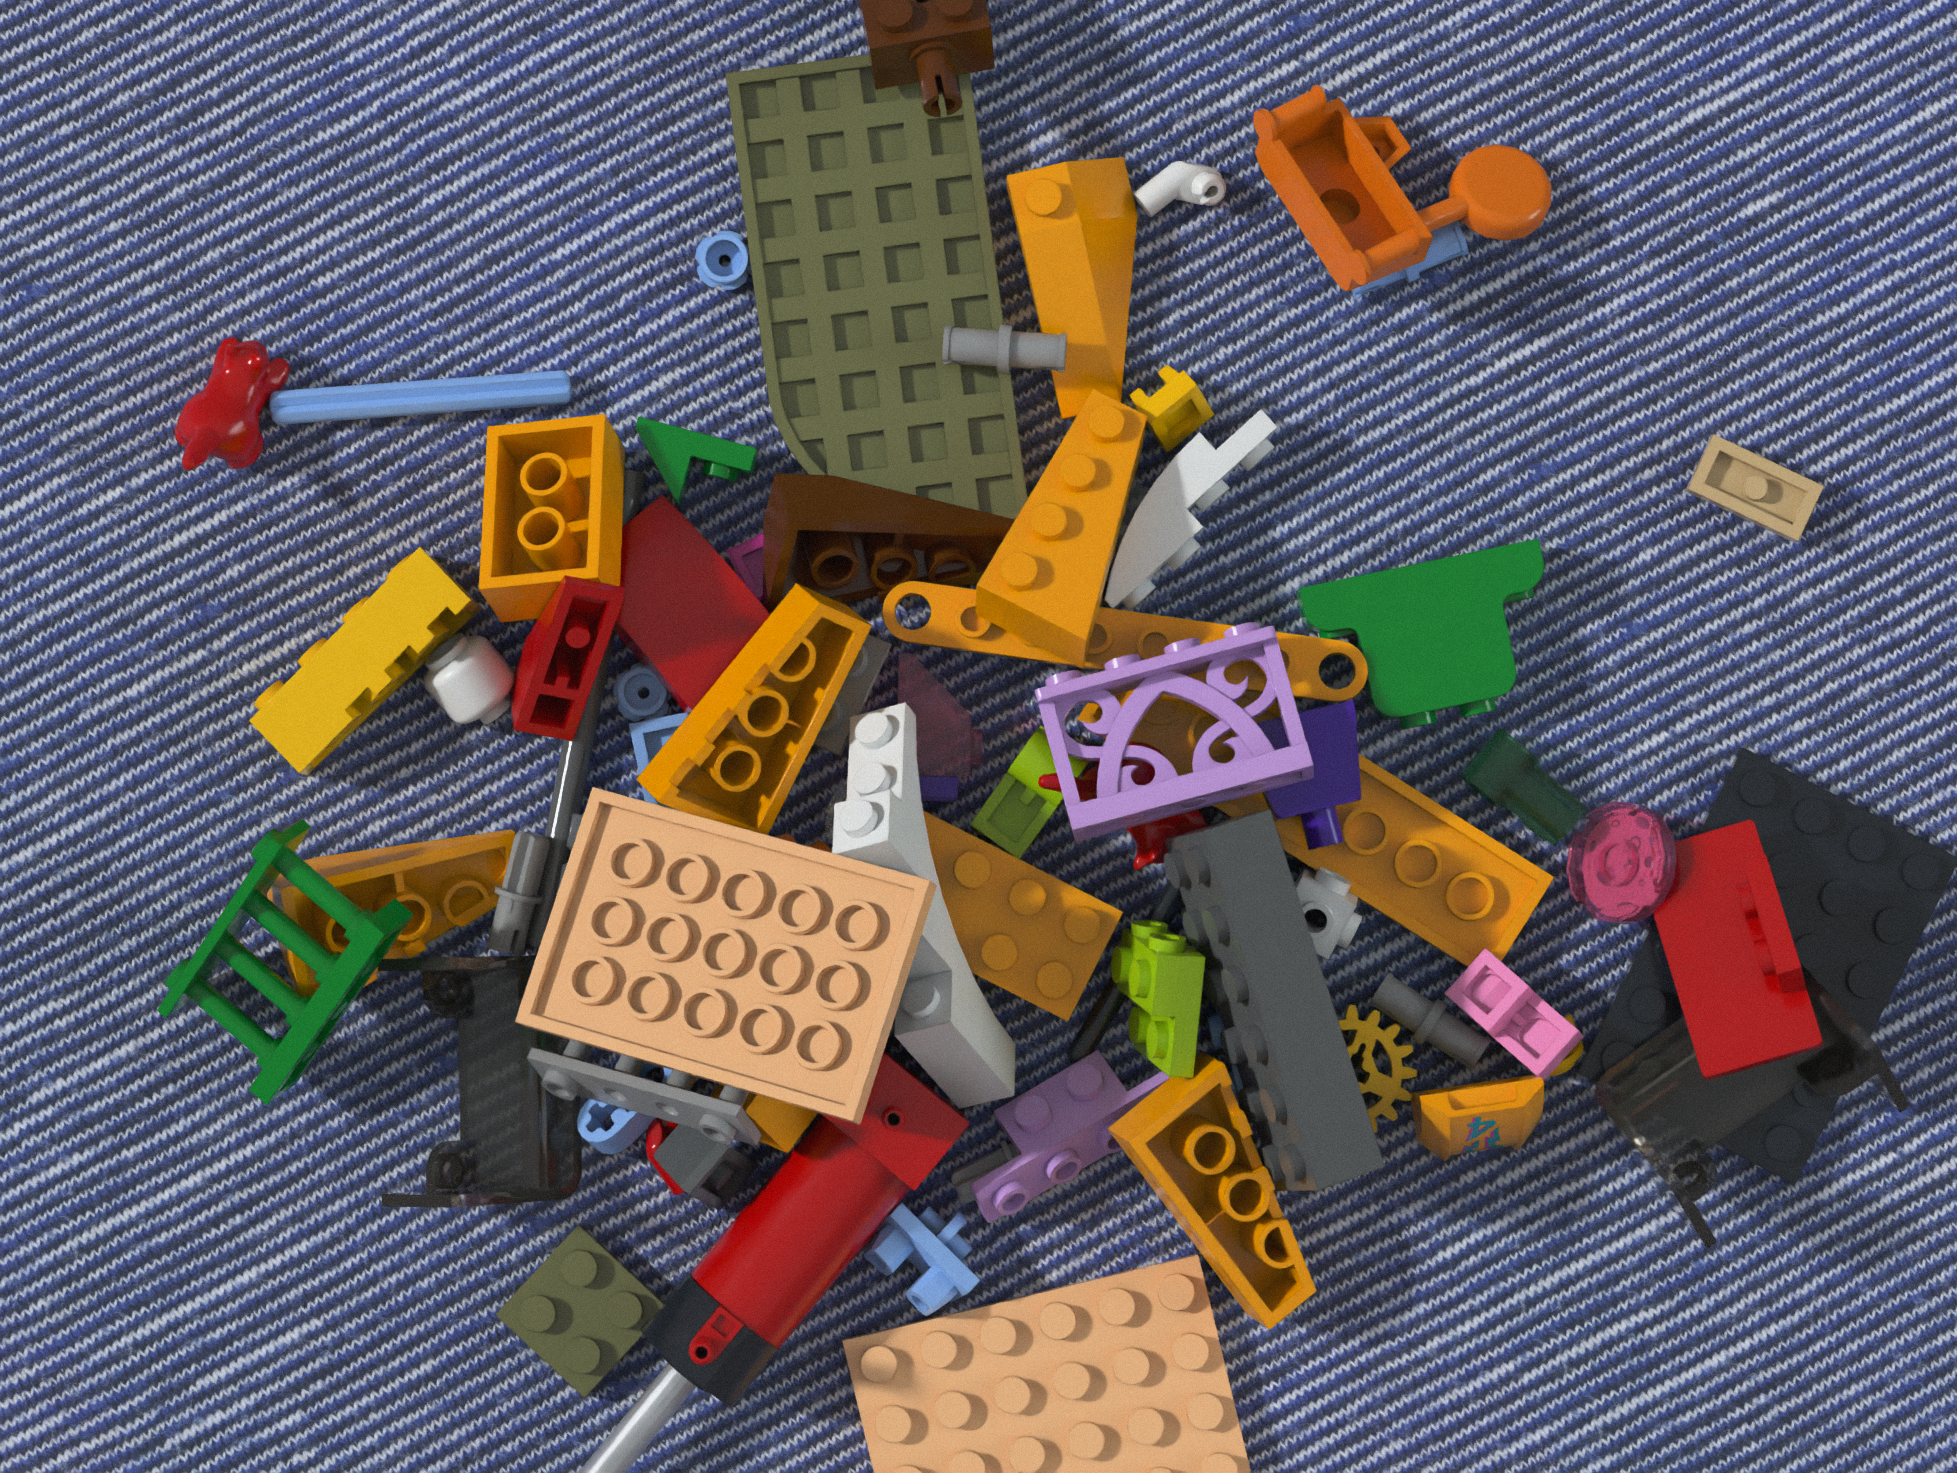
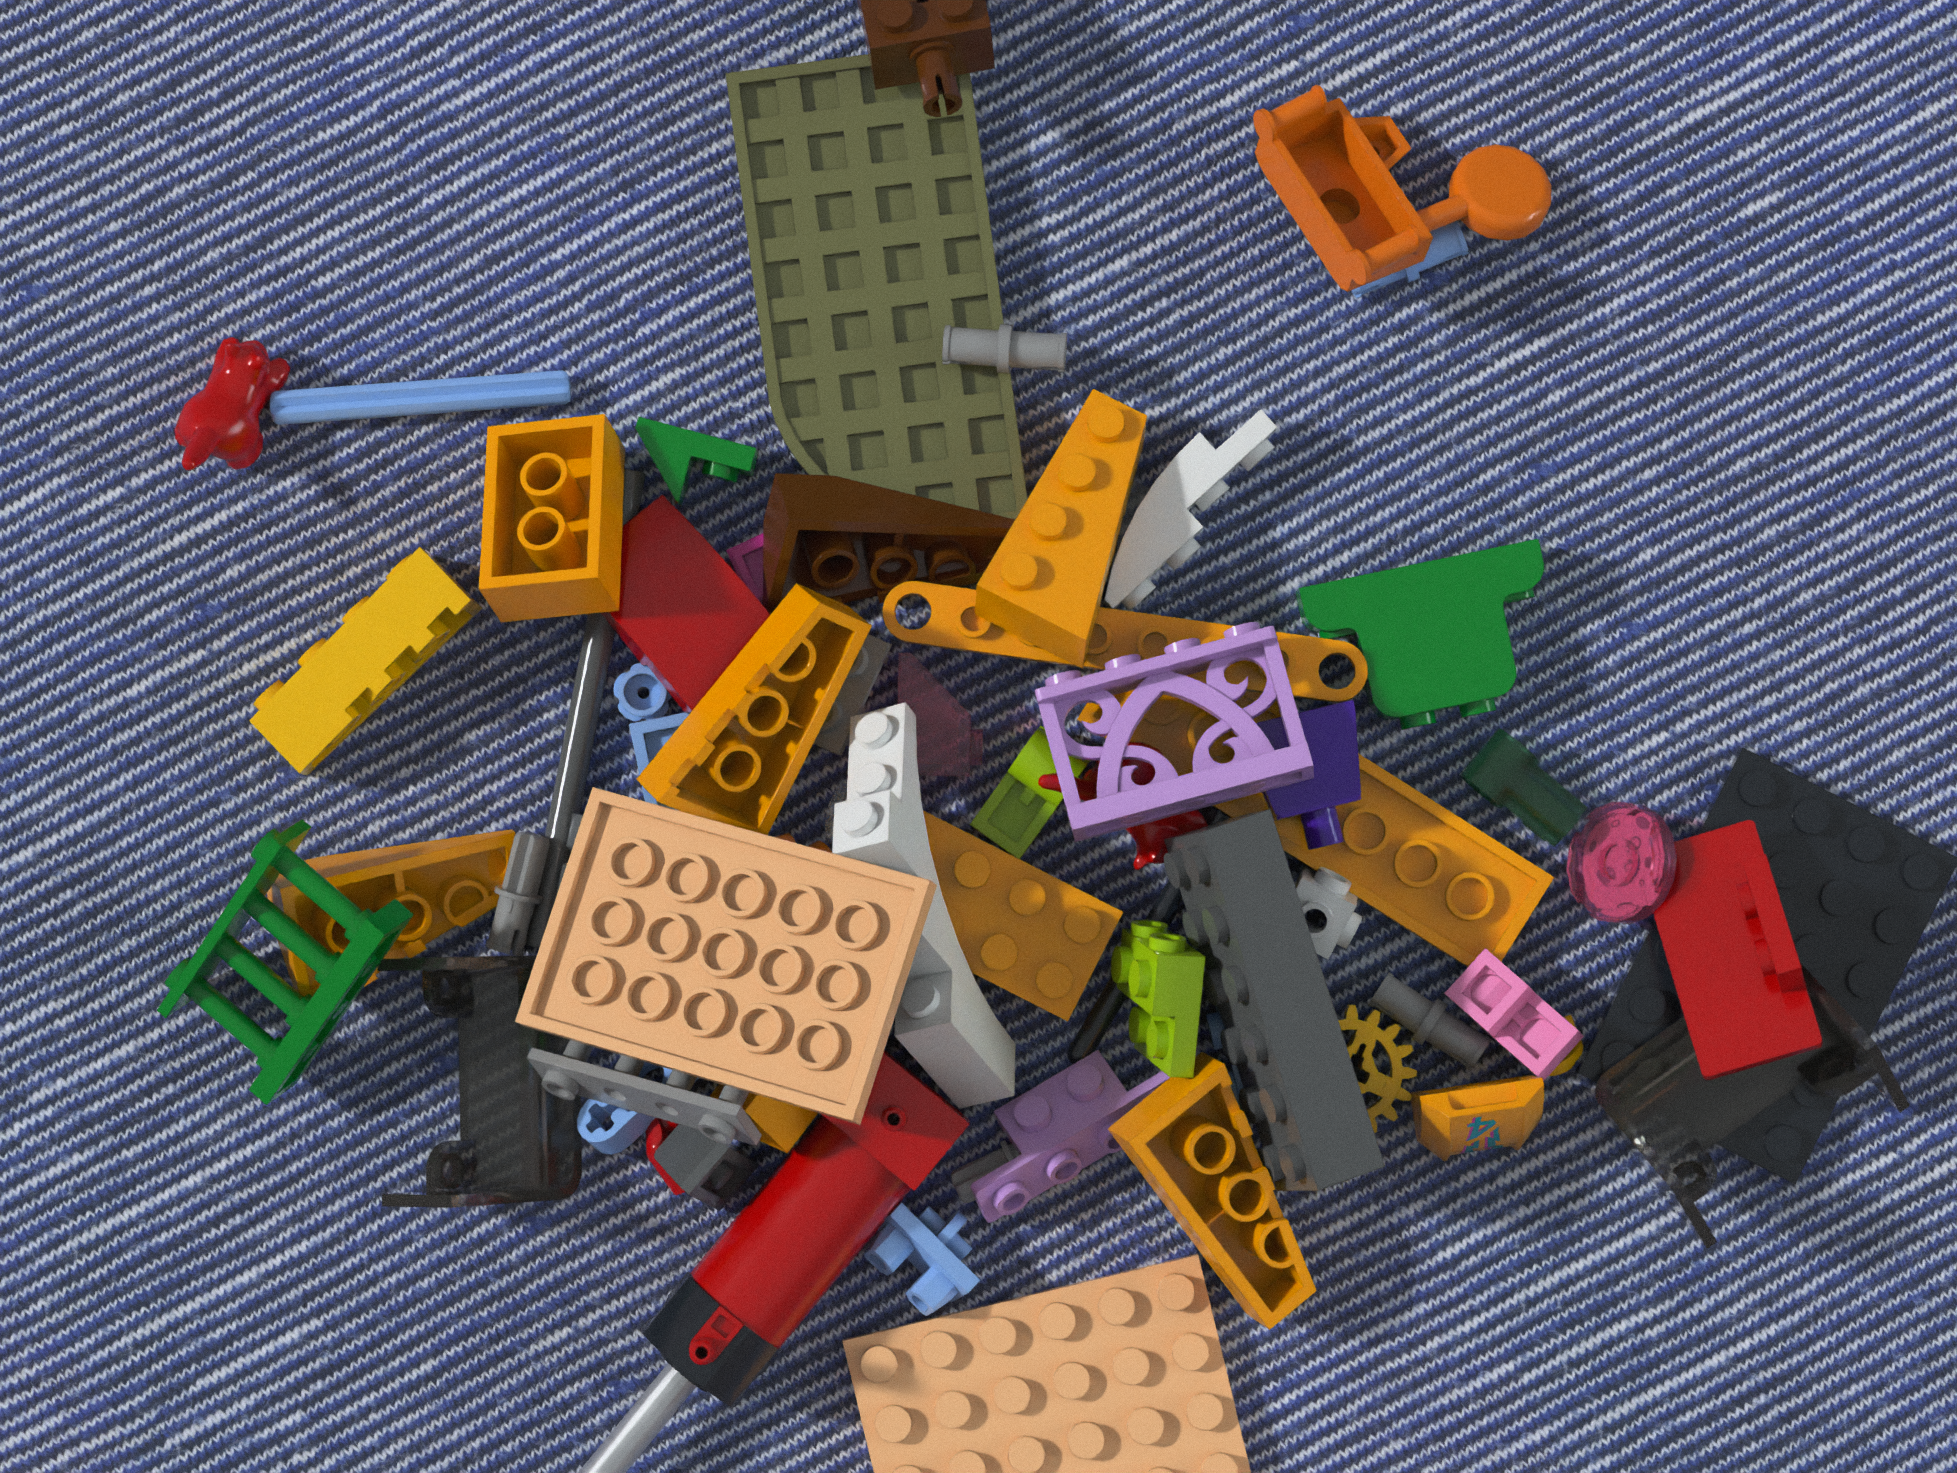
(469, 679): white head -> none
(563, 657): red slope -> none
(581, 1310): olive plate -> none
(711, 250): light blue plate -> none
(938, 788): dark purple tile -> none
(1079, 256): light orange wedge -> none
(1173, 409): yellow tile -> none
(1181, 182): white arm -> none
(1754, 488): tan plate -> none

